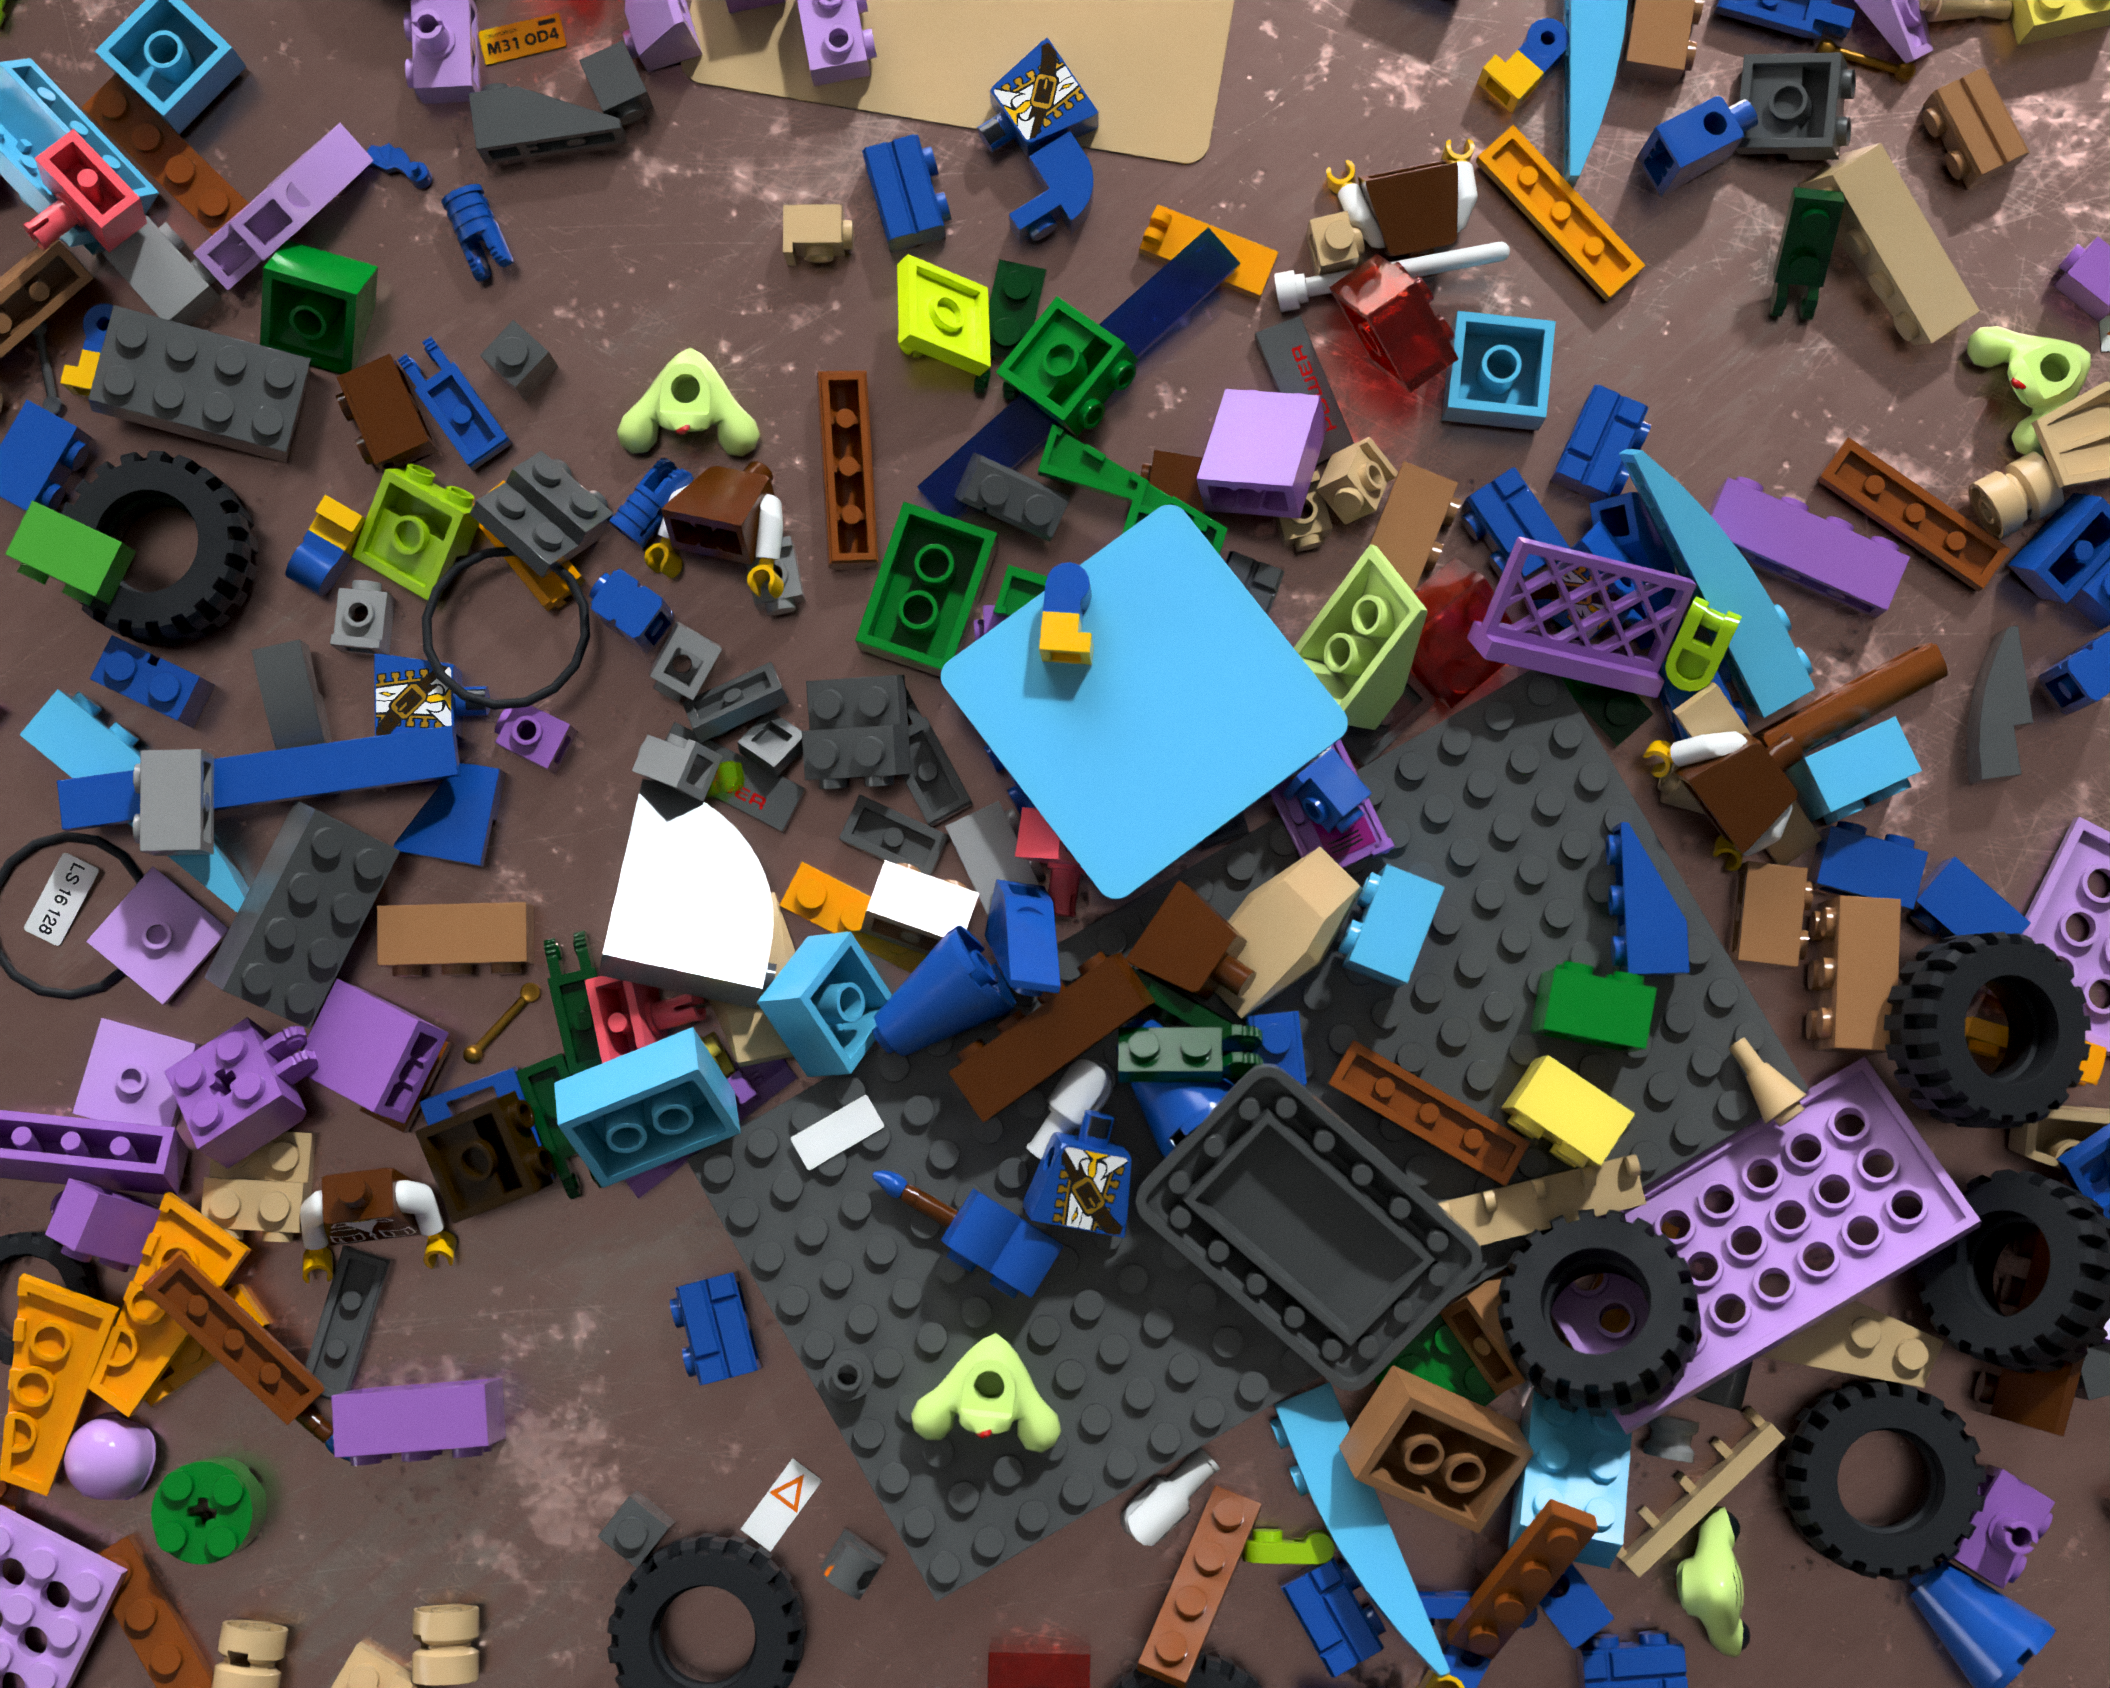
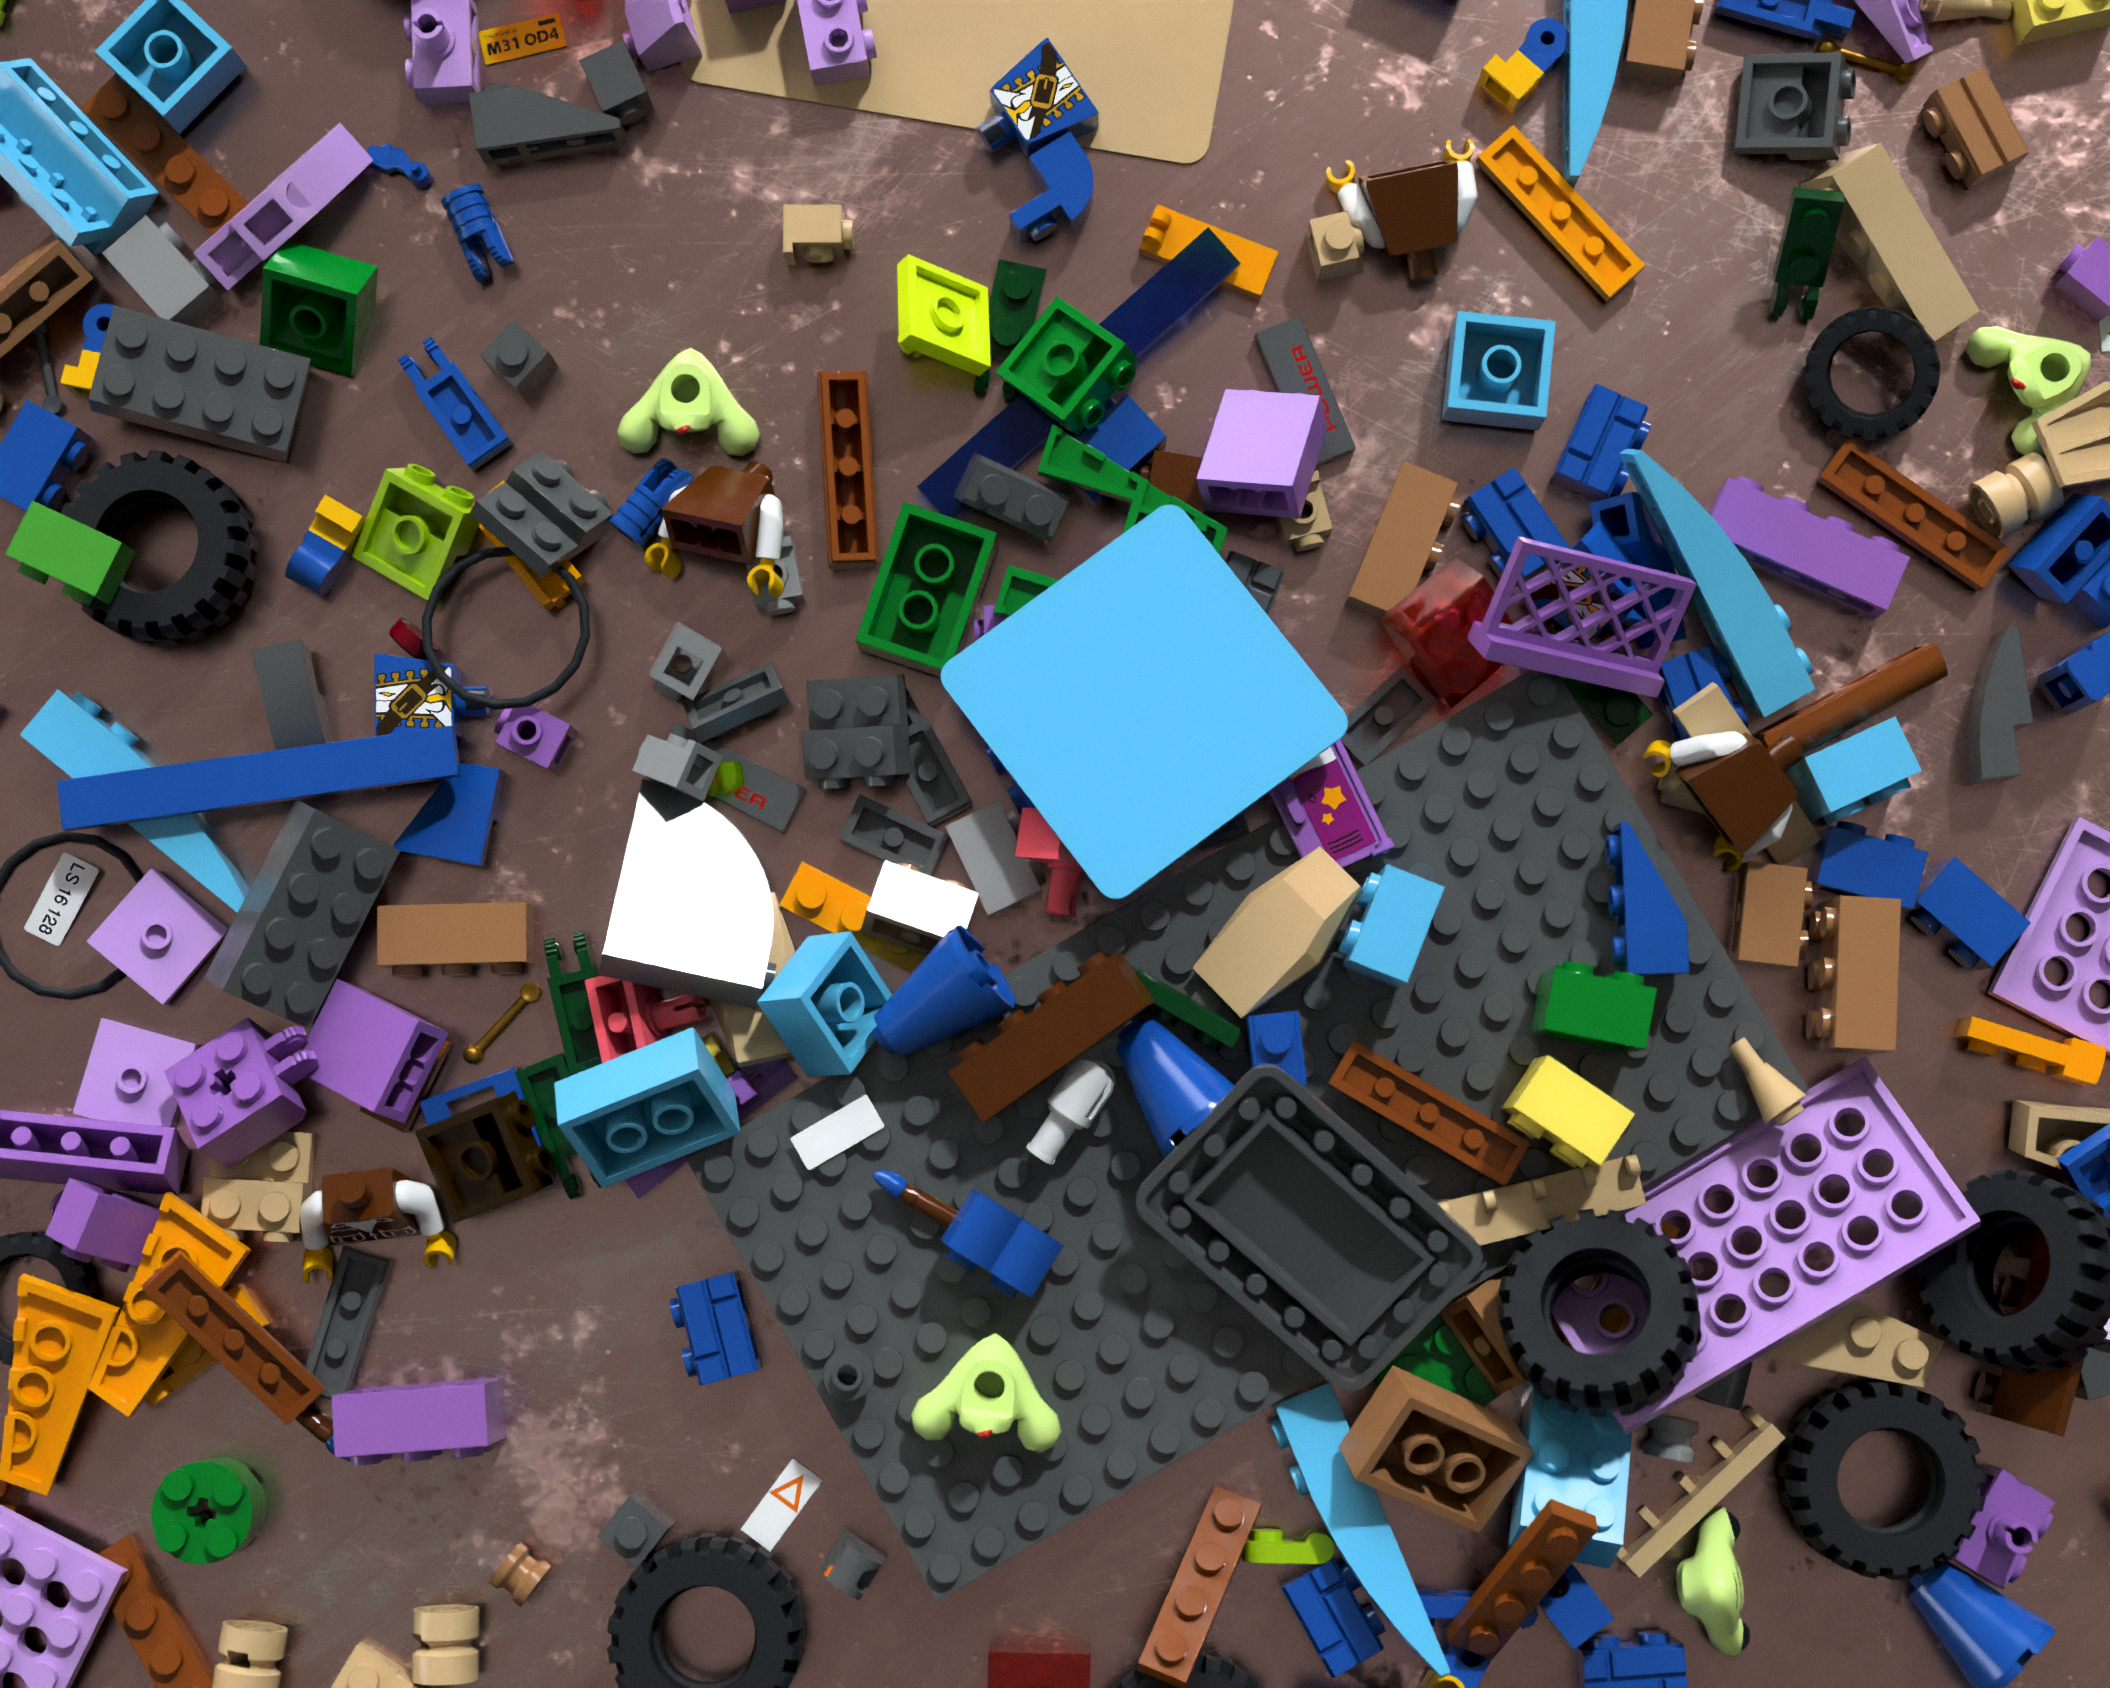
(86, 196): coral brick -> none
(110, 1458): lavender helmet -> none
(152, 681): blue piece -> none
(175, 802): light grey brick -> none
(373, 633): light grey brick -> none
(385, 414): reddish brown hinge -> none
(409, 638): none -> dark red tile
(520, 1574): none -> medium nougat wheel
(631, 609): blue brick -> none
(771, 743): dark grey plate -> none
(905, 192): blue brick -> none
(1024, 937): blue slope -> none
(1065, 599): leg -> none
(1082, 1180): torso -> none
(1124, 437): none -> blue brick
(1165, 1500): white arm -> none
(1186, 1053): dark green hinge -> none
(1192, 946): reddish brown torso -> none
(1297, 289): white piece -> none
(1330, 792): blue brick -> none
(1356, 480): tan brick -> none
(1365, 640): yellowish green slope -> none
(1395, 321): clear red brick -> none
(1693, 661): lime plate -> none
(1695, 142): blue torso -> none
(1883, 424): none -> black tyre
(2042, 1019): black tyre -> none

